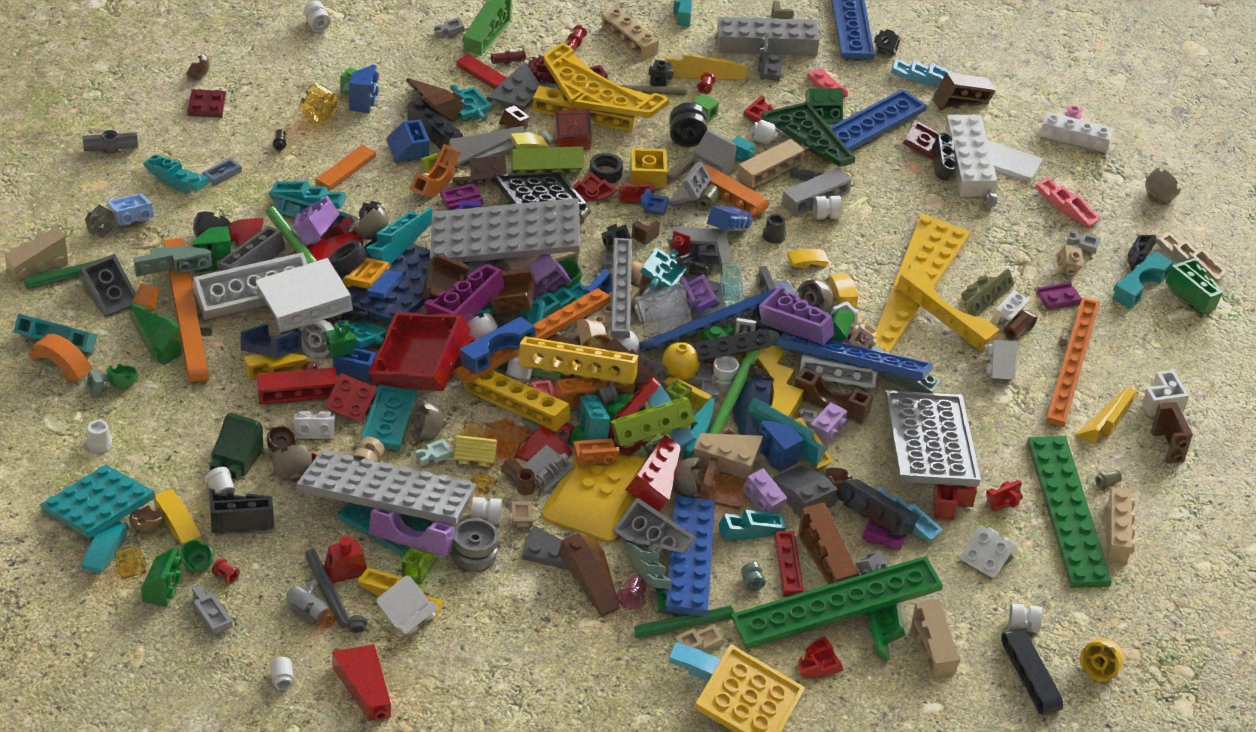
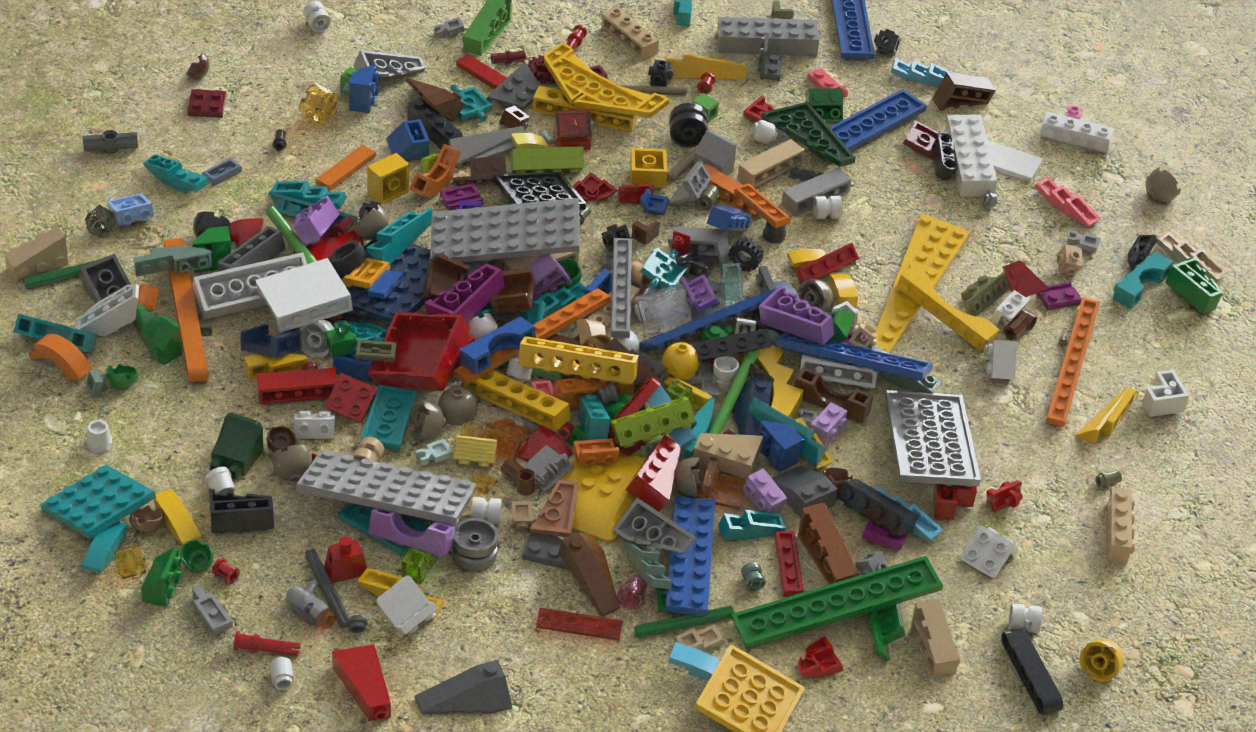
(111, 312): none -> white wedge
(255, 643): none -> red pin
(375, 353): none -> olive tile
(388, 178): none -> yellow brick
(389, 64): none -> light grey wedge
(457, 405): none -> dark tan cylinder
(475, 689): none -> dark grey wedge
(558, 513): none -> nougat wing
(579, 624): none -> clear red tile
(610, 160): black tyre -> none
(744, 149): teal brick -> none
(749, 247): none -> black tyre
(762, 205): none -> orange tile
(827, 263): none -> red tile
(1023, 279): none -> red wing
(1069, 512): green plate -> none
(1172, 424): reddish brown panel -> none

